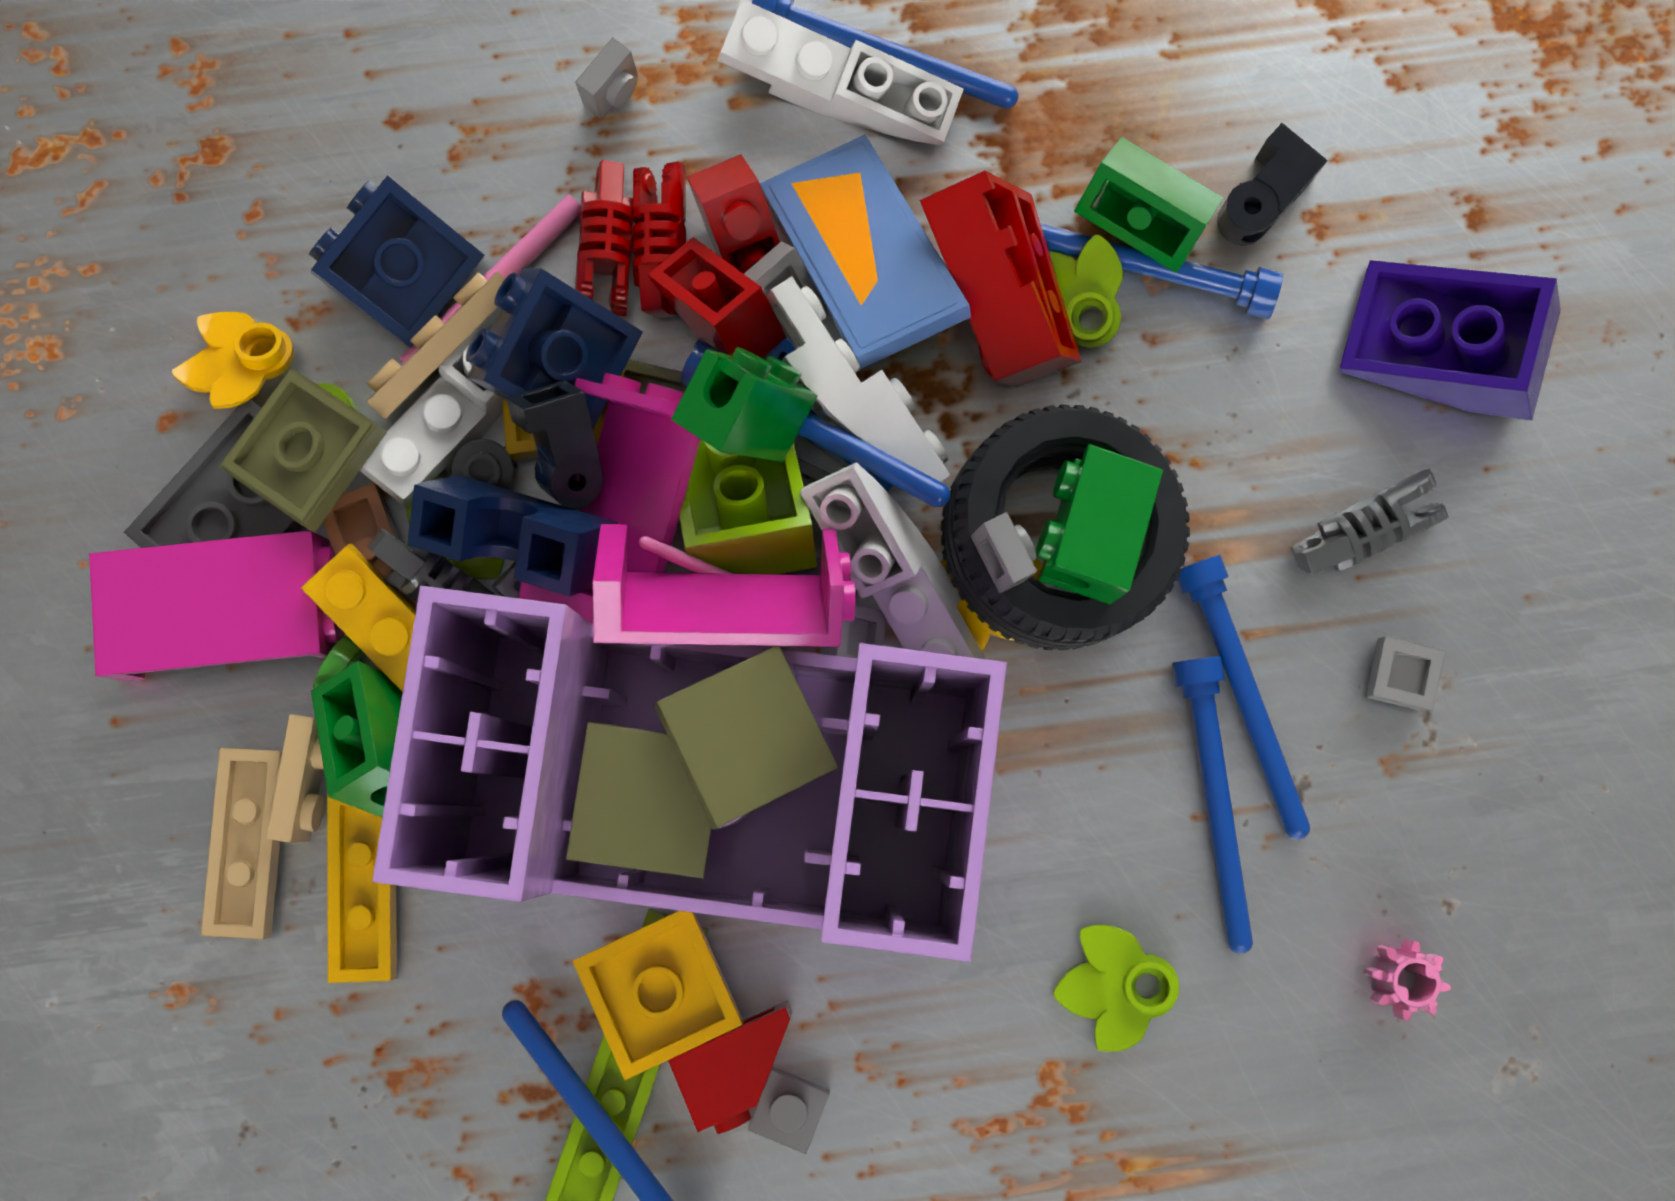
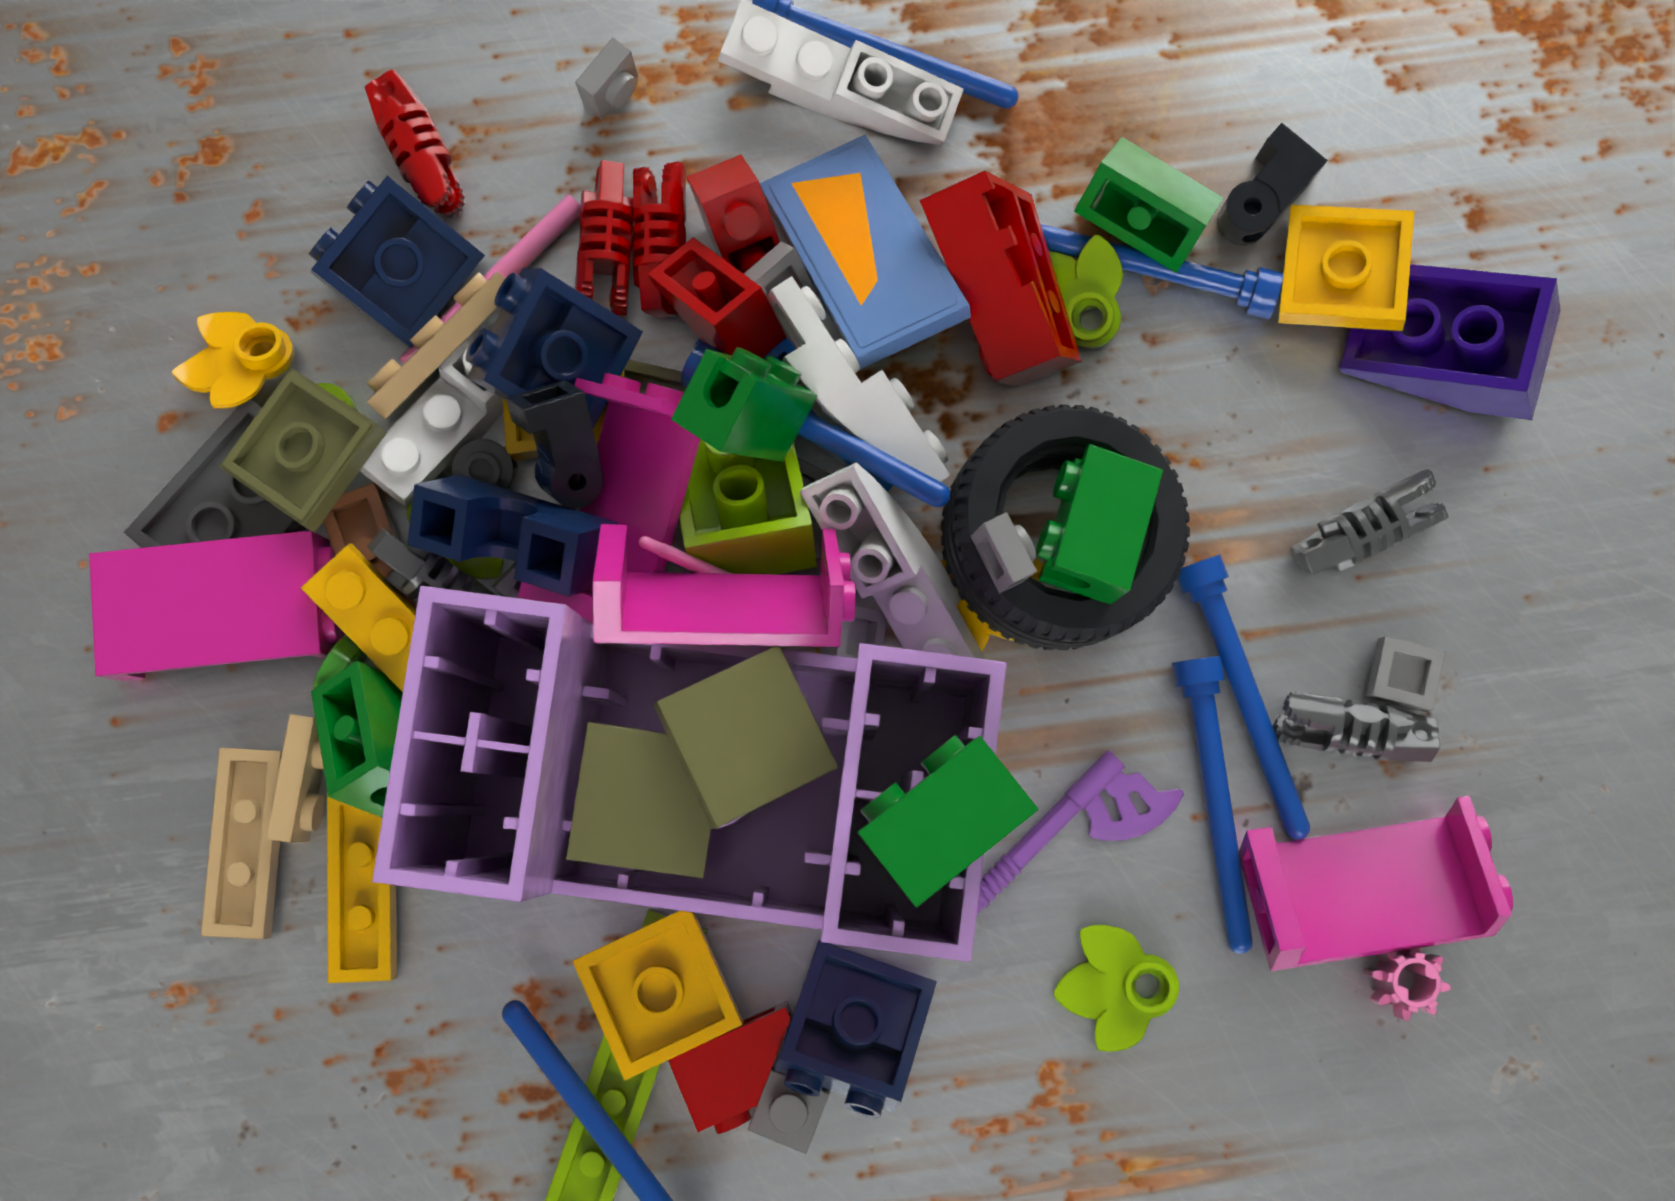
(414, 143): none -> red hinge
(855, 1030): none -> dark blue plate
(945, 818): none -> green brick
(1084, 794): none -> medium lavender piece
(1347, 267): none -> yellow plate
(1356, 728): none -> dark grey hinge
(1375, 889): none -> dark pink panel

